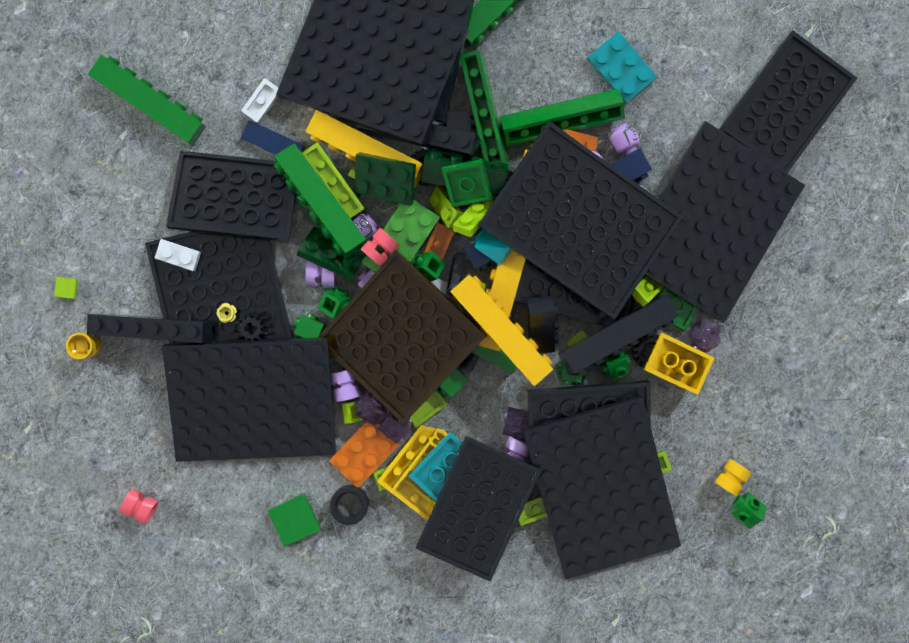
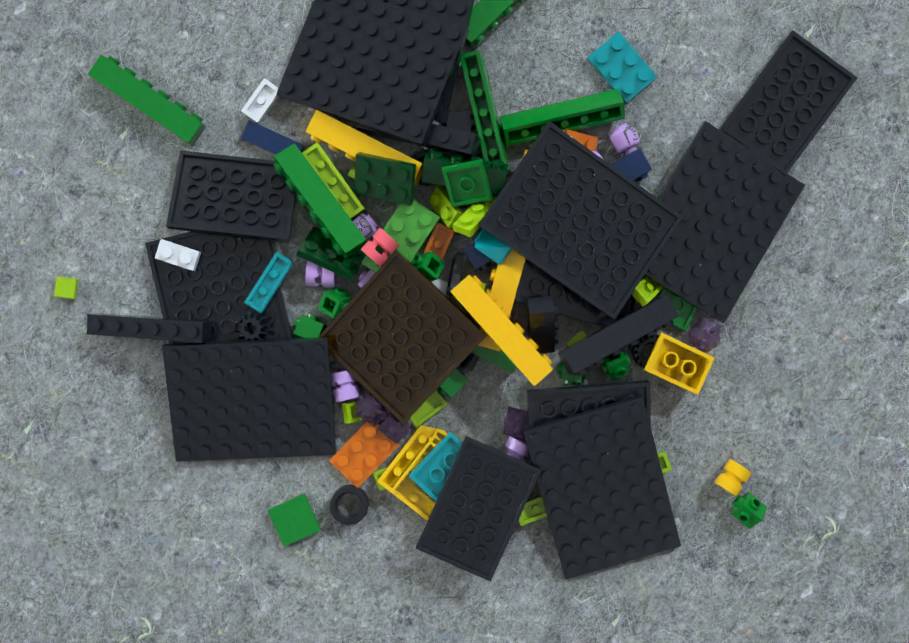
(79, 348): yellow wheel -> none
(138, 506): coral wheel -> none
(221, 313): light yellow plate -> none
(269, 282): none -> teal tile

